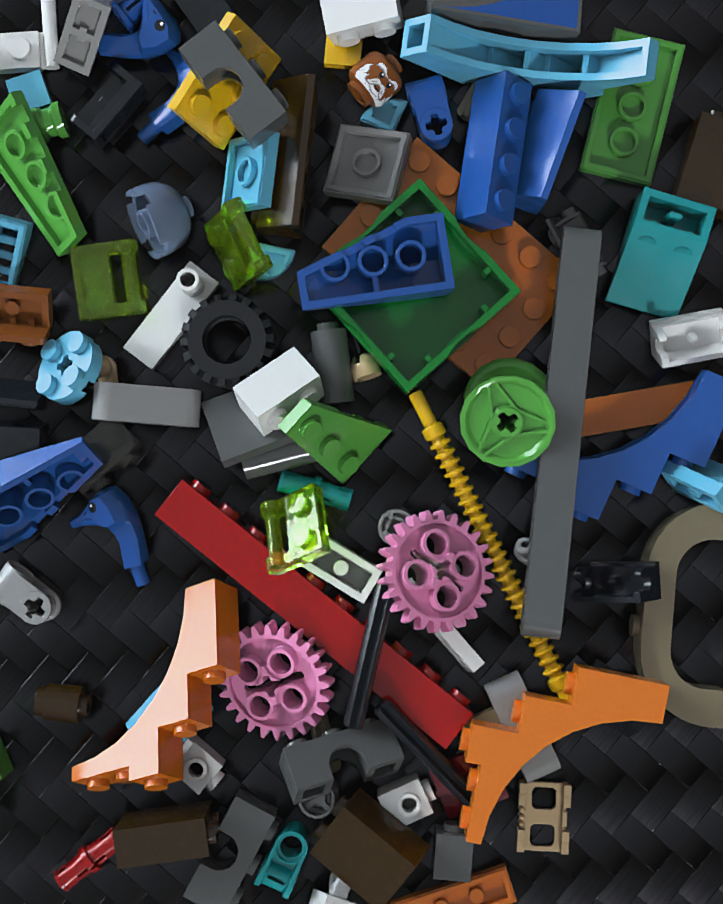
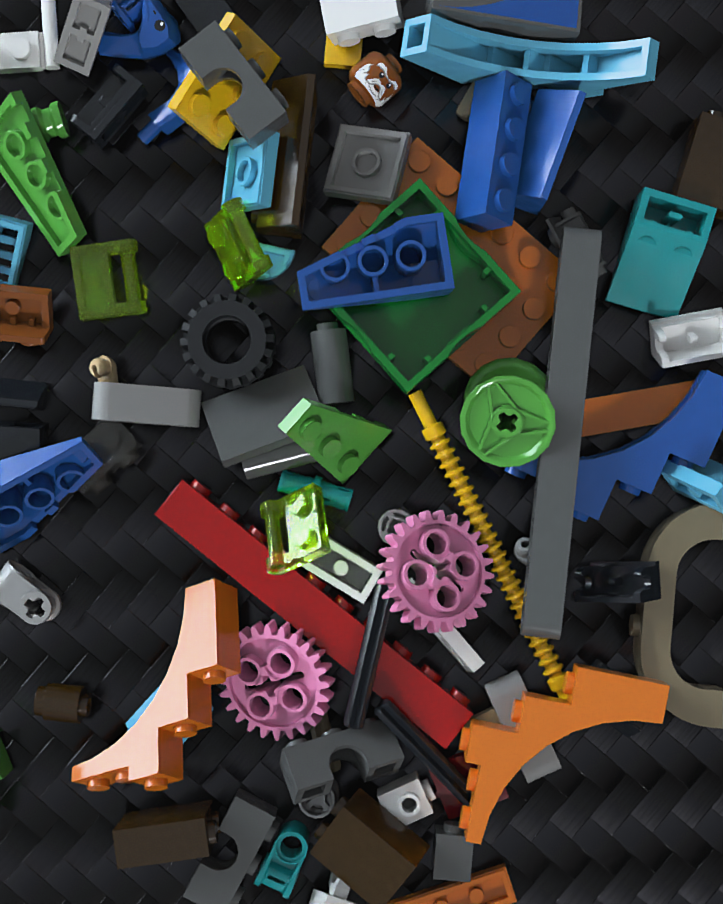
(33, 87): medium azure tile -> none
(58, 377): medium azure plate -> none
(86, 861): red pin -> none
(116, 511): blue animal -> none
(160, 217): sand blue cylinder -> none
(164, 322): white piece -> none
(200, 752): white brick -> none
(277, 389): white brick -> none
(363, 364): tan hinge -> none
(385, 116): medium azure tile -> none
(430, 107): blue piece -> none
(553, 816): tan piece -> none
(632, 120): bright green tile -> none

